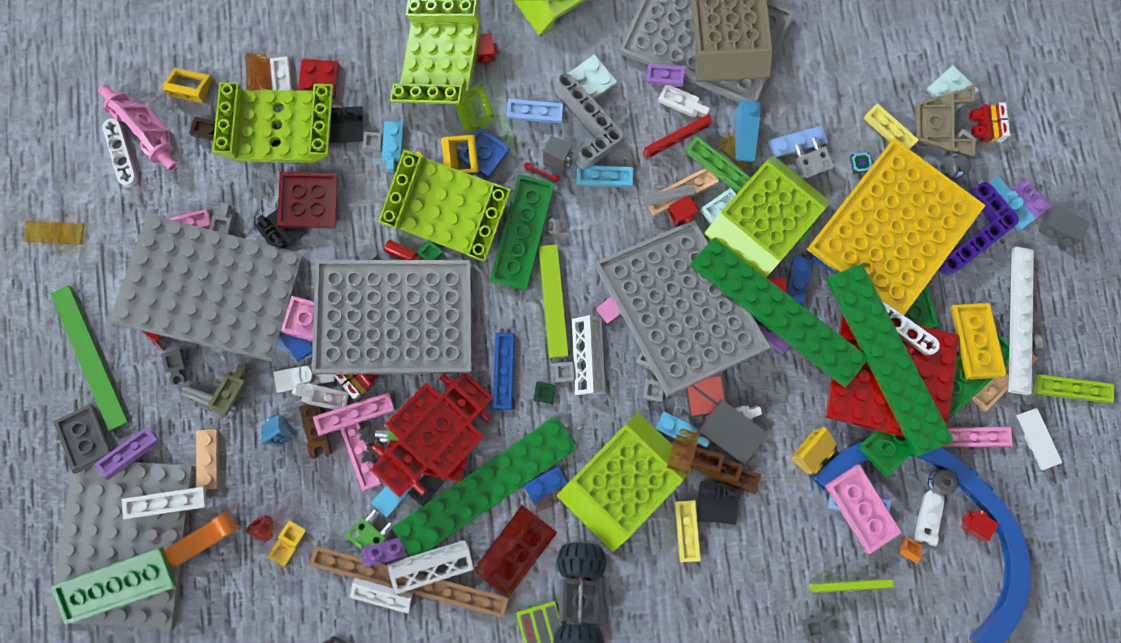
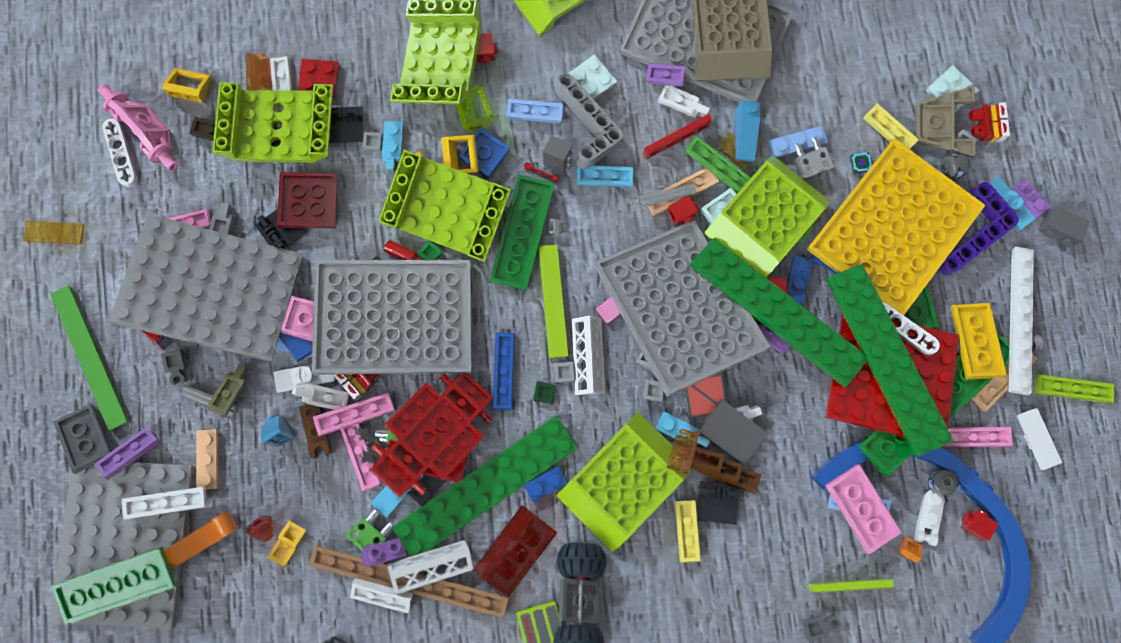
(814, 450): yellow slope -> none

